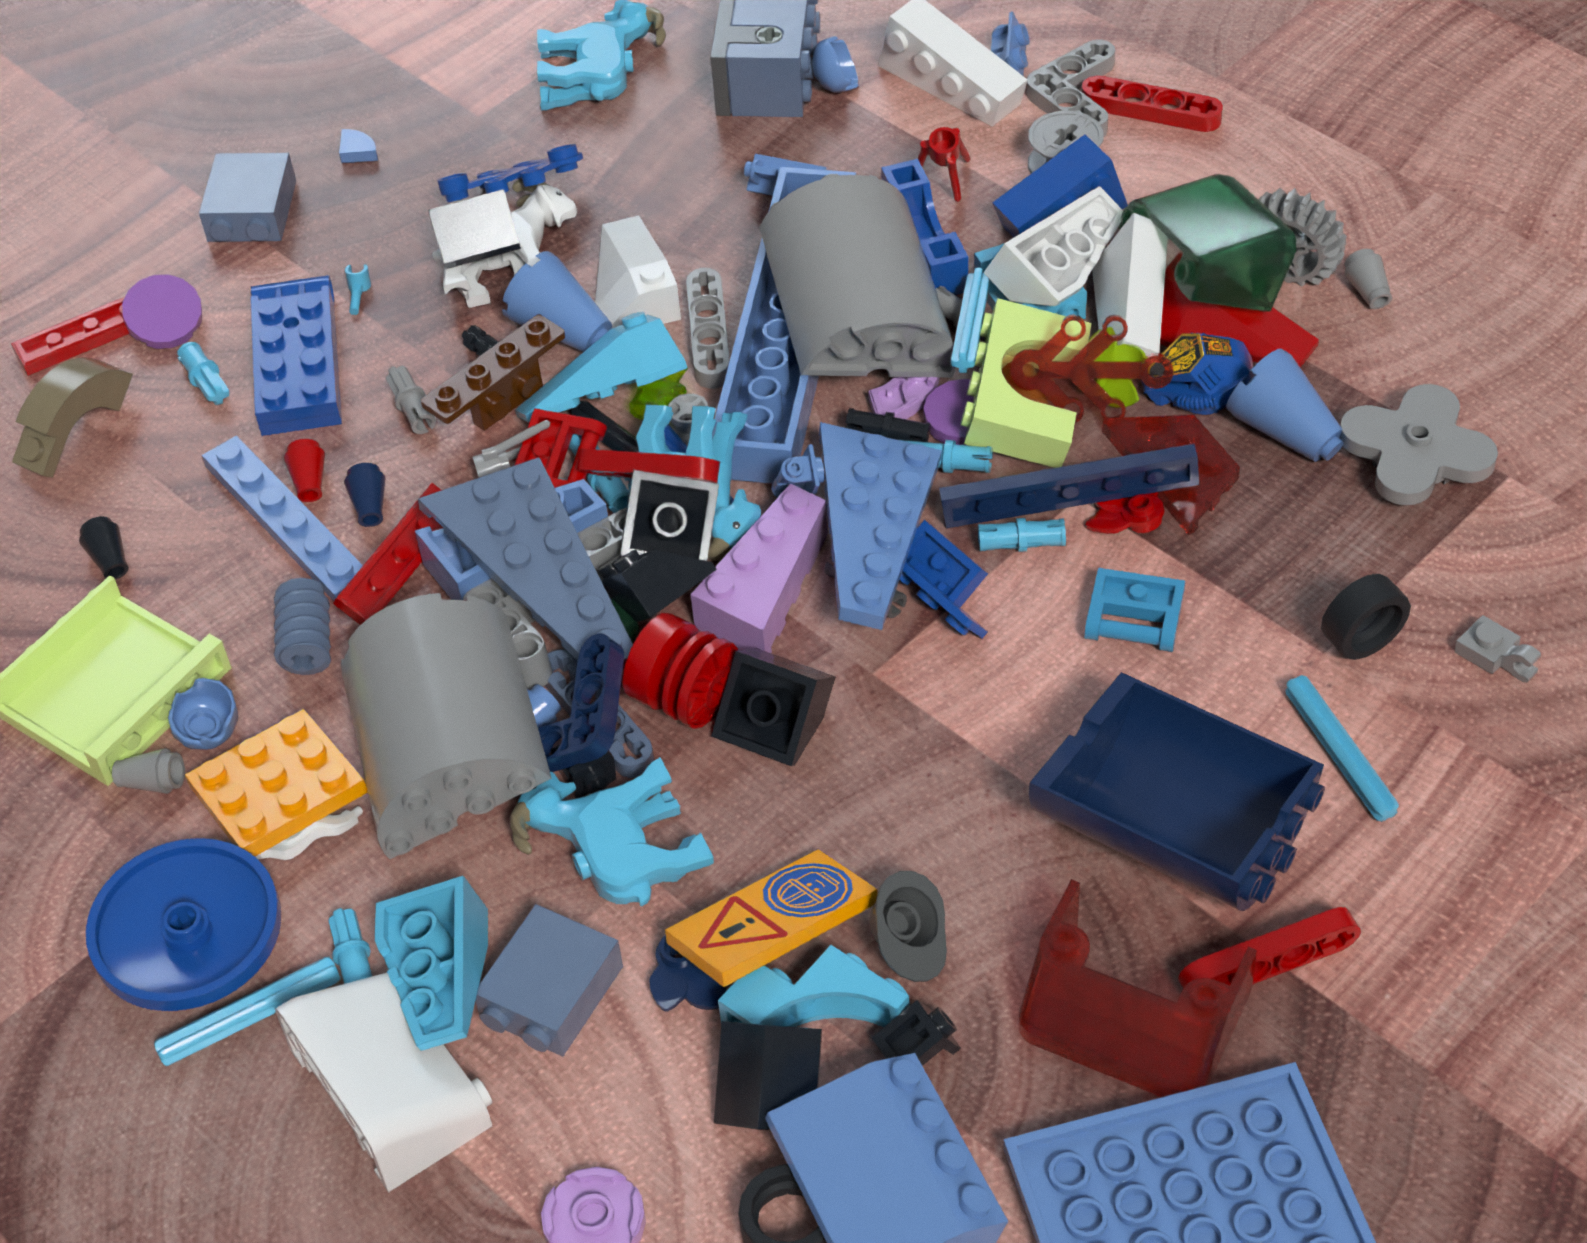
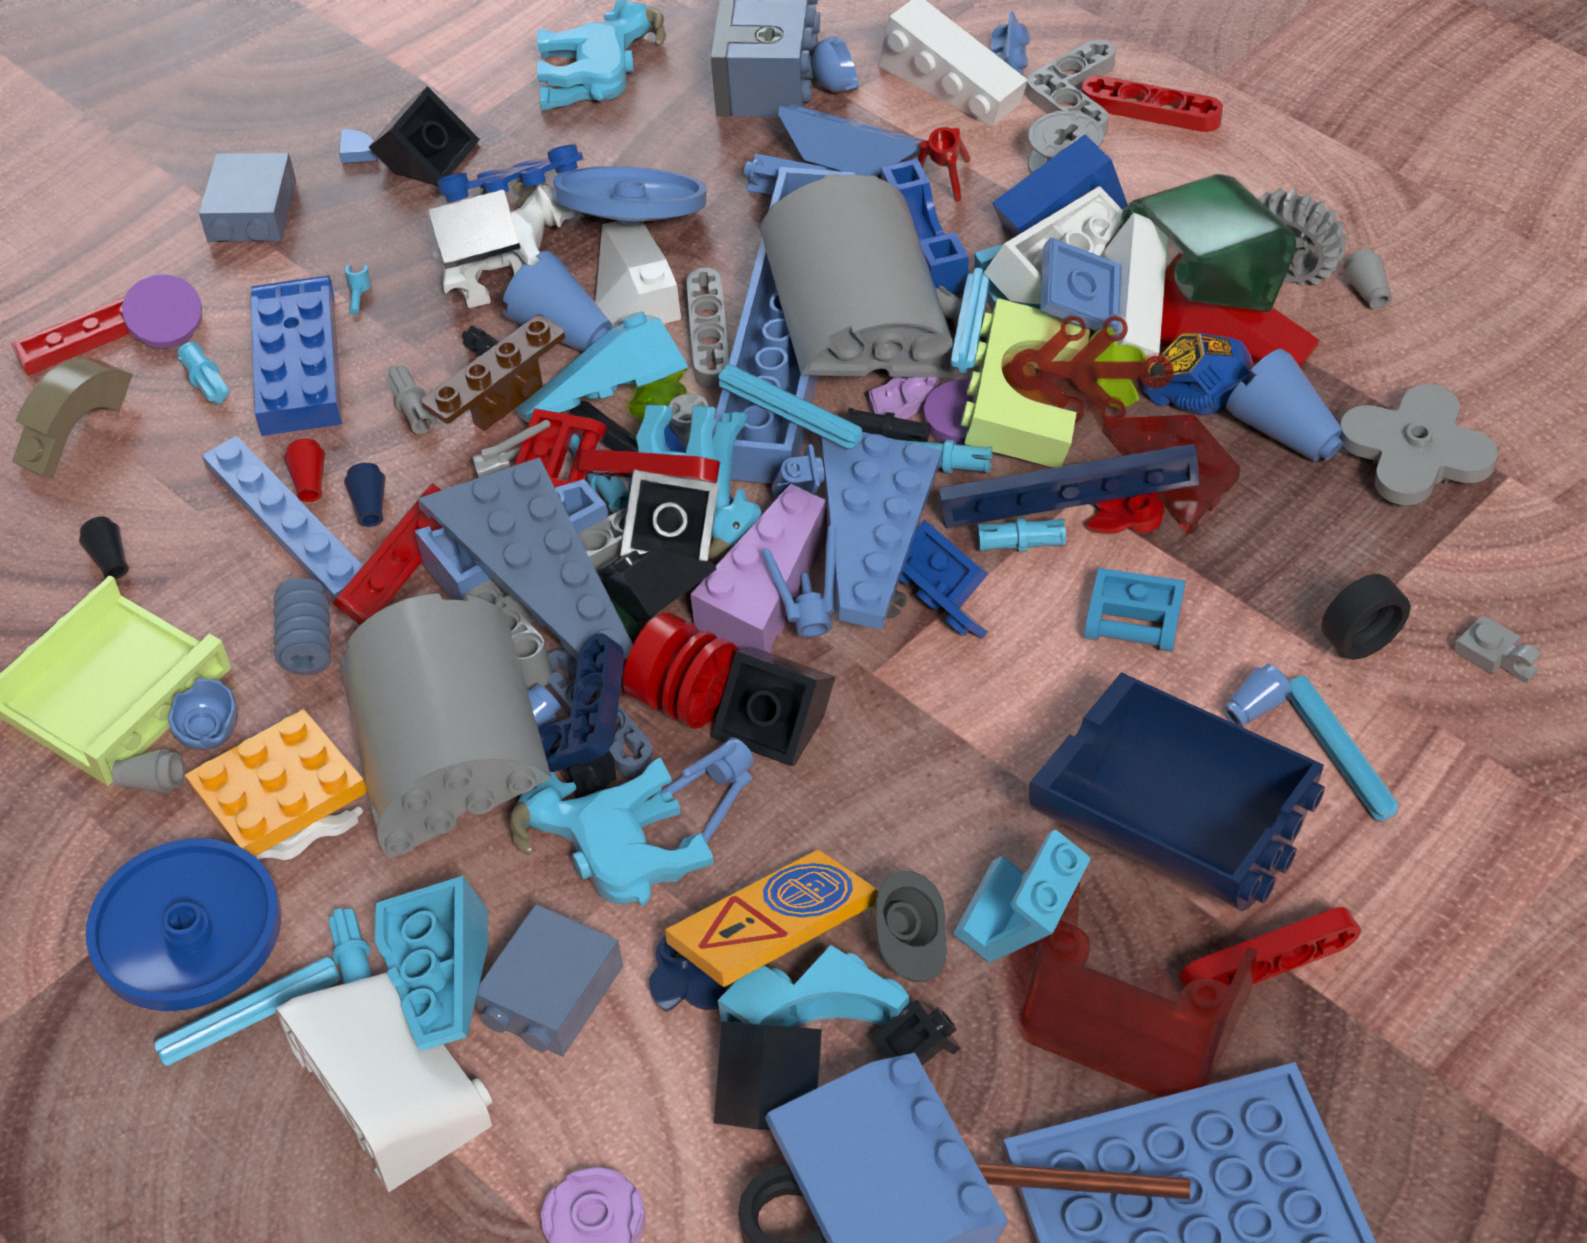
(424, 140): none -> black slope
(629, 193): none -> medium blue dish
(724, 765): none -> medium blue plant
(790, 407): none -> medium azure axle
(810, 610): none -> medium blue plant
(846, 143): none -> medium blue wedge
(1019, 906): none -> medium azure panel
(1079, 284): none -> medium blue plate
(1086, 1181): none -> copper bar
(1257, 695): none -> medium blue cone

